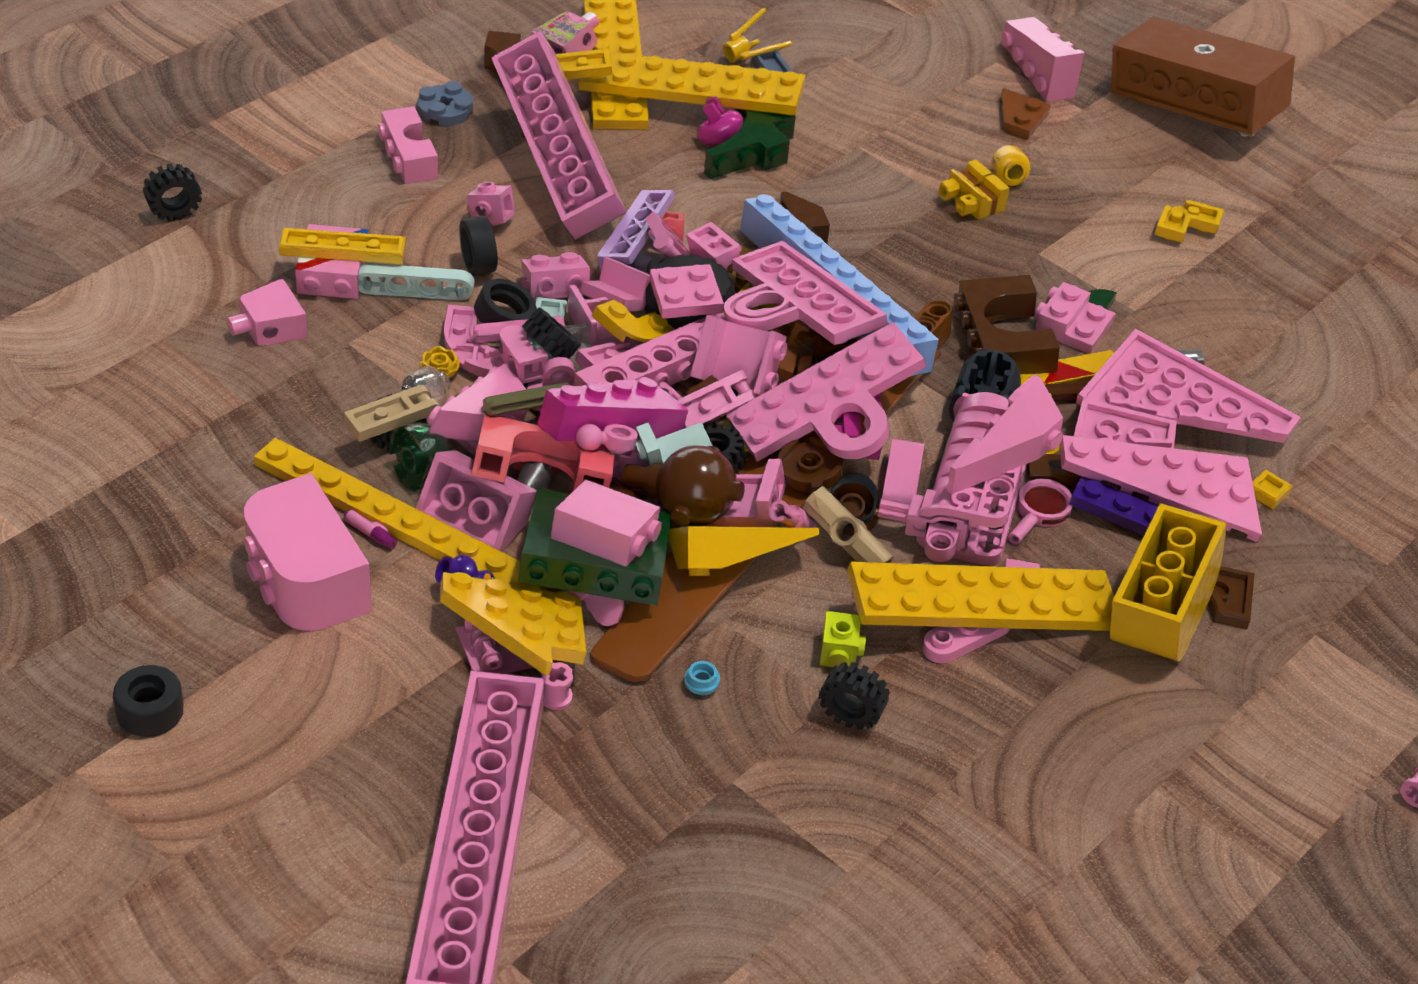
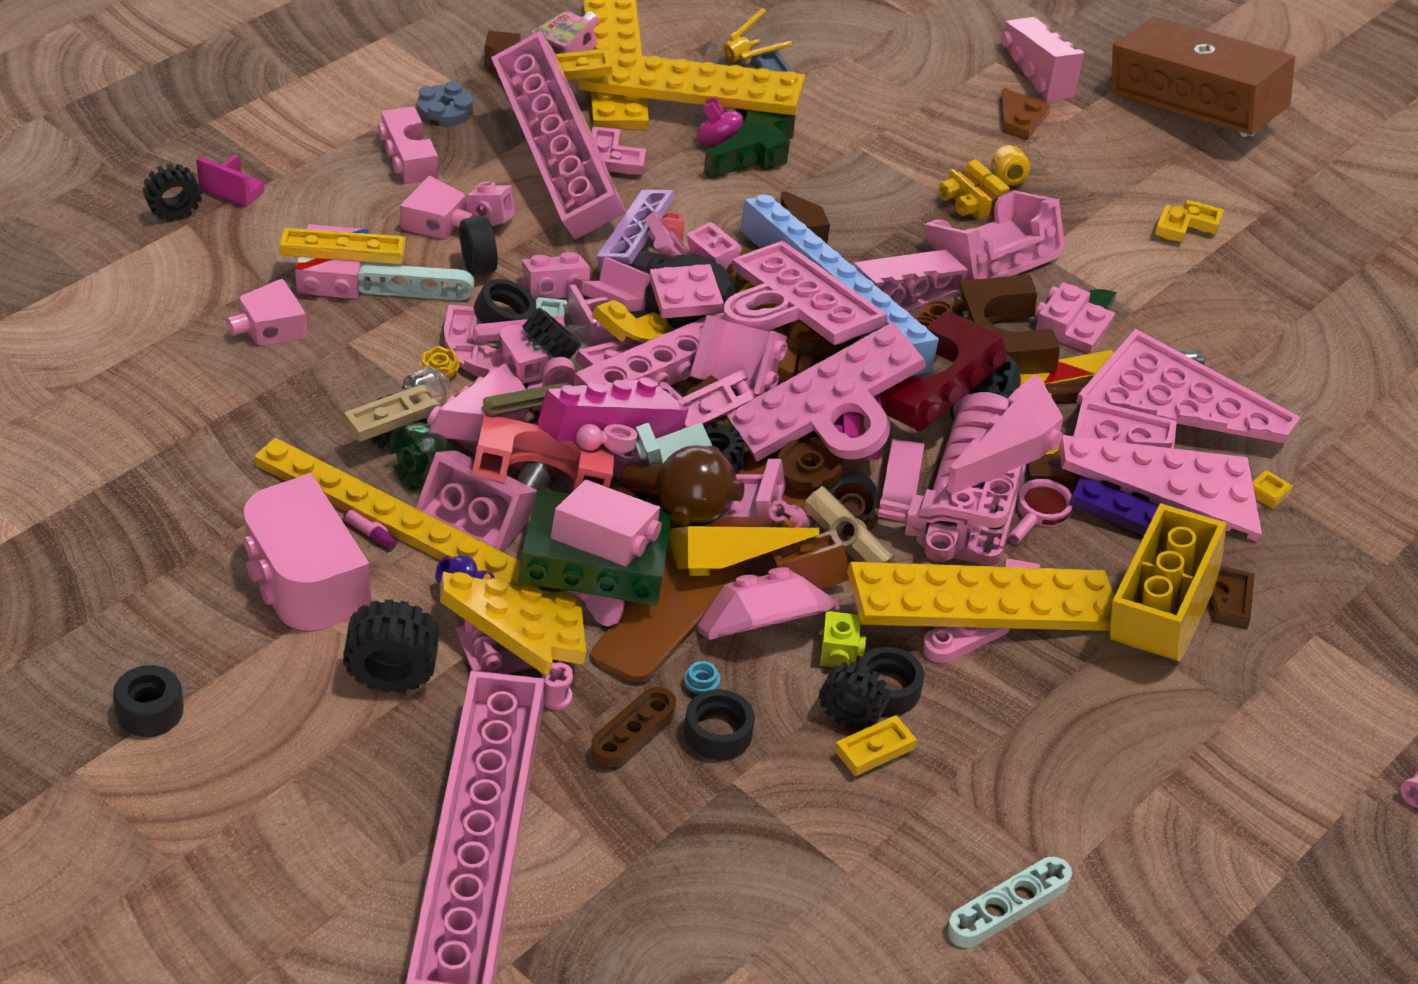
(228, 180): none -> dark pink panel
(391, 646): none -> black tyre
(433, 209): none -> bright pink torso
(616, 157): none -> bright pink plate
(636, 716): none -> reddish brown plate
(714, 745): none -> black tyre
(763, 602): none -> bright pink wedge
(816, 559): none -> dark orange panel
(875, 745): none -> yellow plate
(902, 663): none -> black tyre
(915, 277): none -> bright pink wedge
(974, 355): none -> dark red arch
(1013, 905): none -> light aqua beam
(1021, 237): none -> bright pink windscreen

